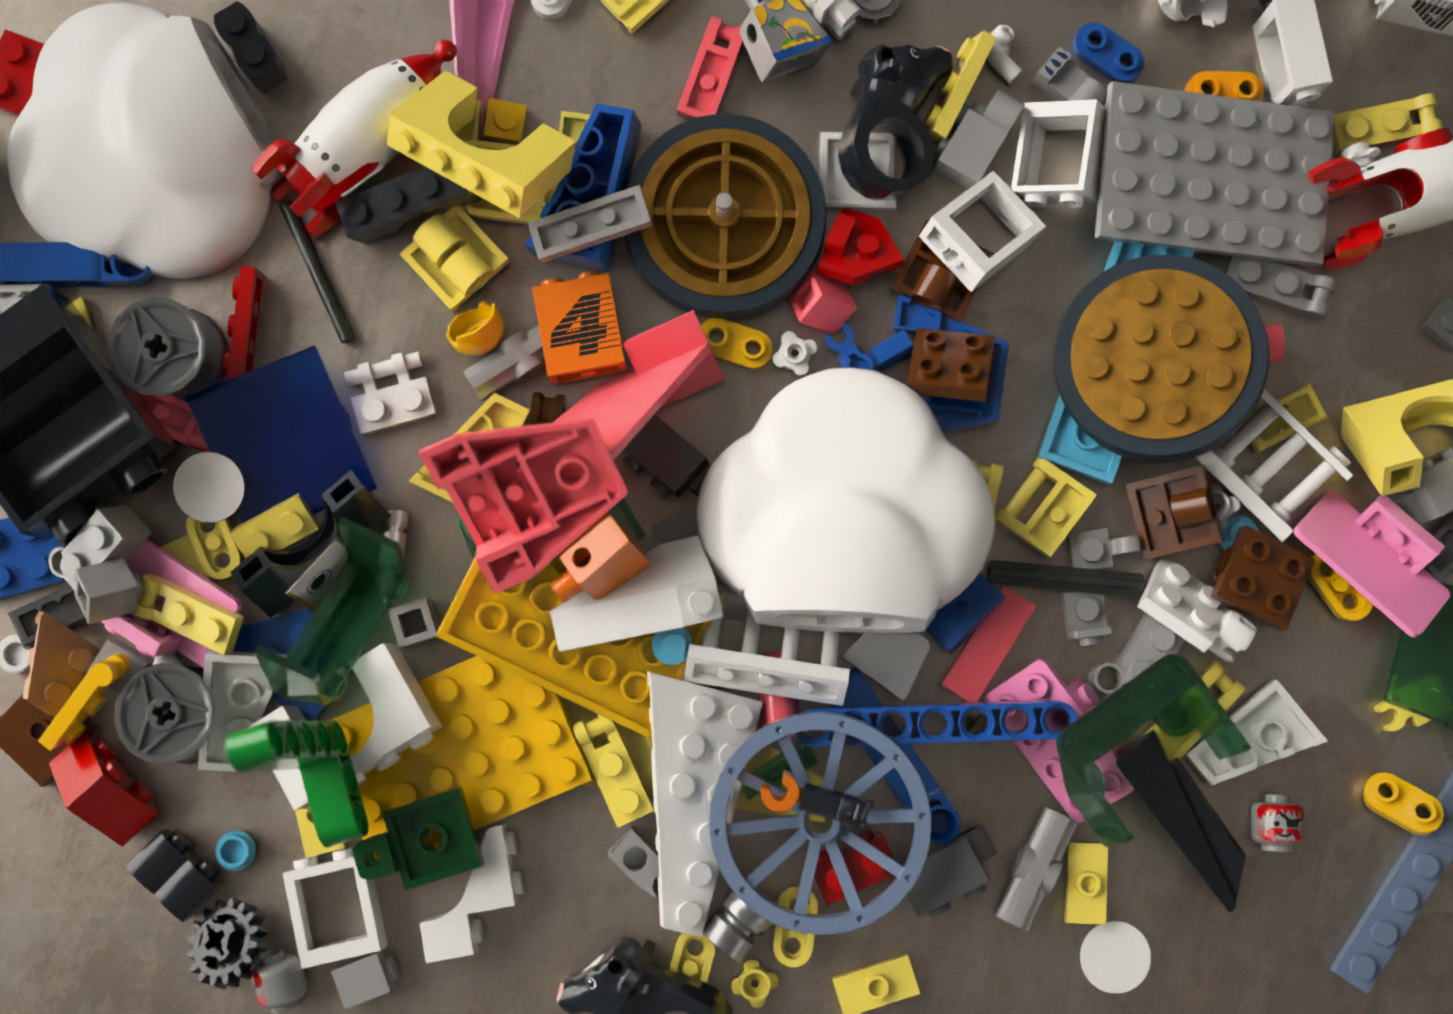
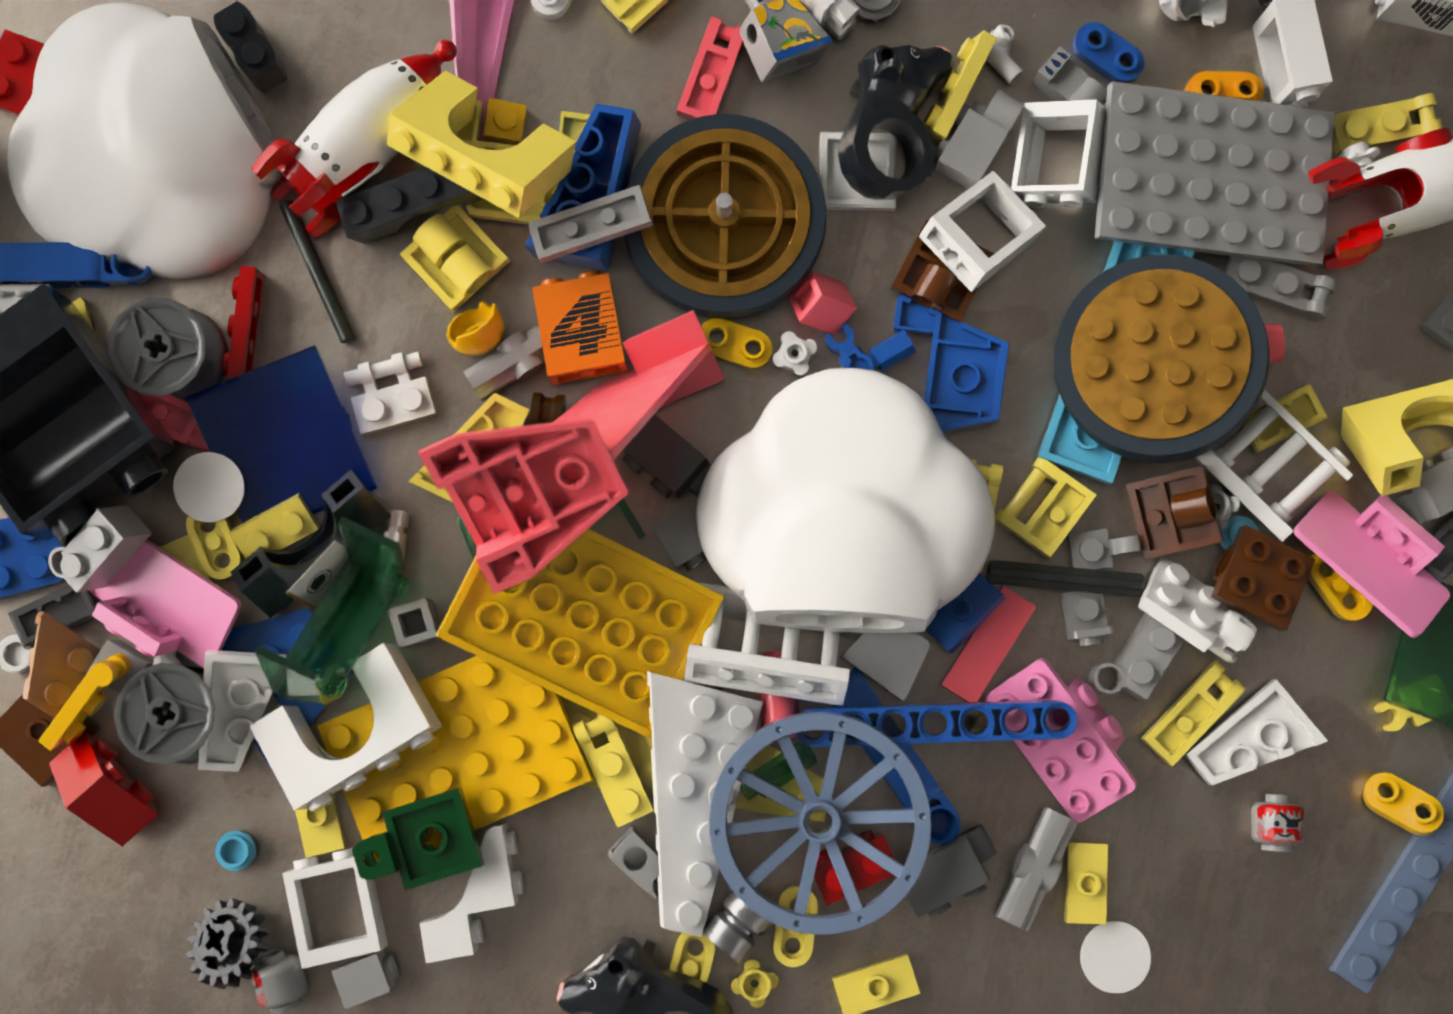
(107, 590): light grey brick -> none
(175, 874): black brick -> none
(189, 614): light yellow plate -> none
(324, 765): green beam -> none
(599, 561): orange torso -> none
(665, 596): white wedge -> none
(671, 645): medium azure plate -> none
(817, 801): black piece -> none
(858, 249): red plate -> none
(951, 364): reddish brown plate -> none
(1164, 692): clear green windscreen -> none
(1185, 815): black wedge -> none

